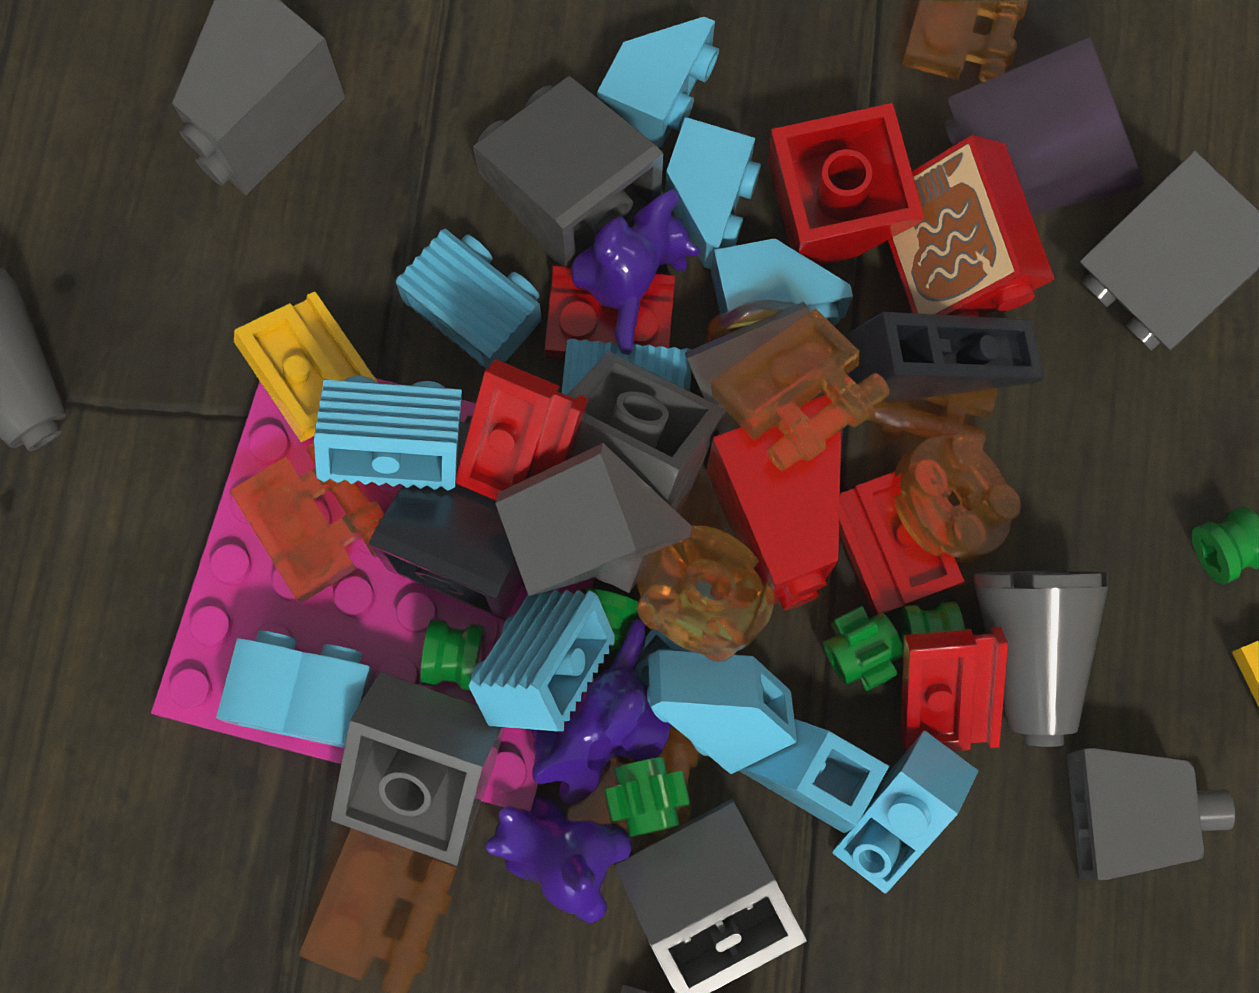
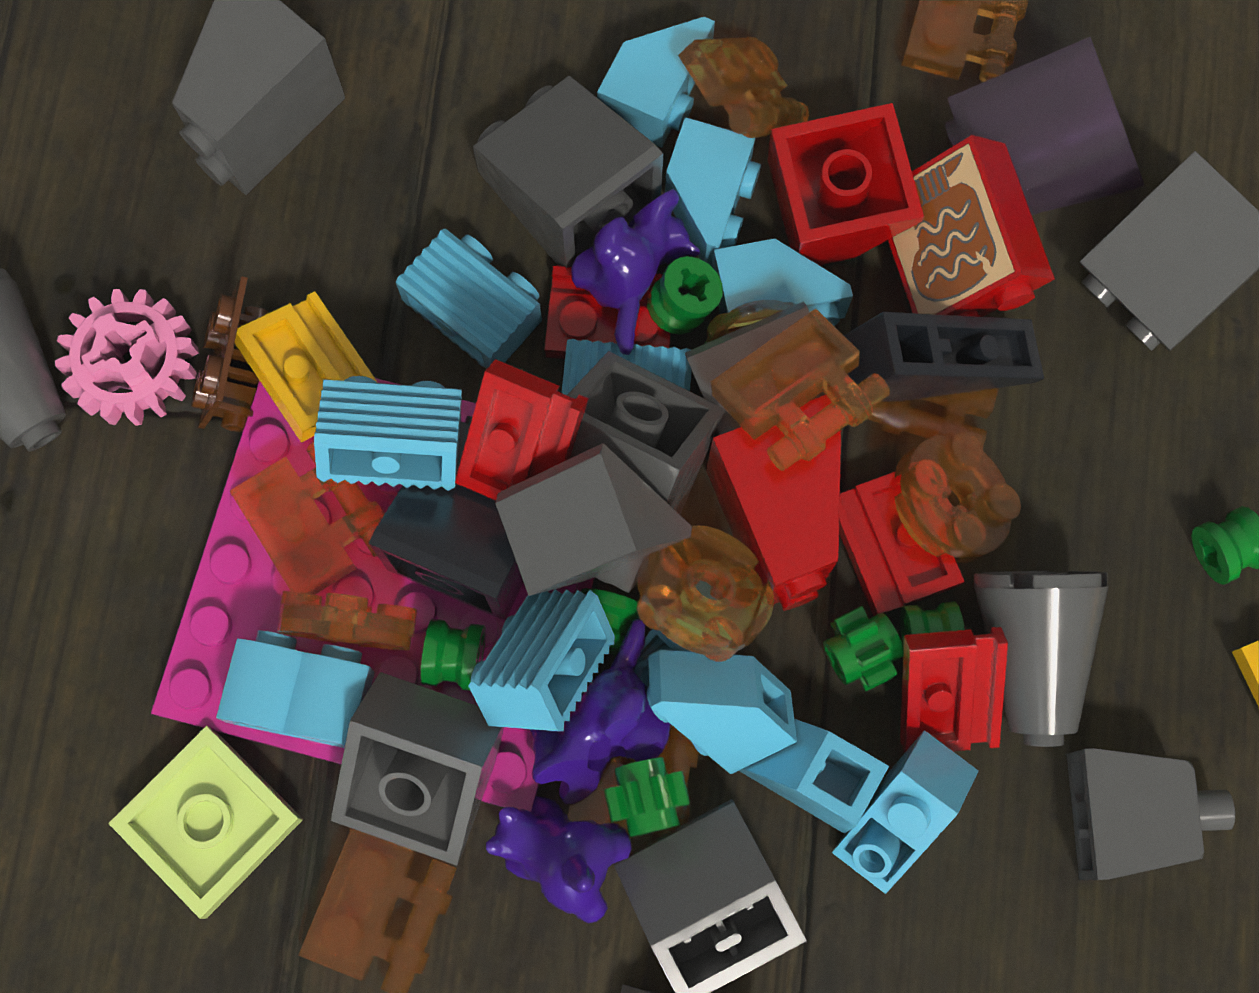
(98, 360): none -> bright pink gear
(205, 822): none -> yellowish green plate
(219, 387): none -> reddish brown hinge
(346, 620): none -> clear orange plate
(684, 312): none -> green wheel
(745, 81): none -> clear orange plate

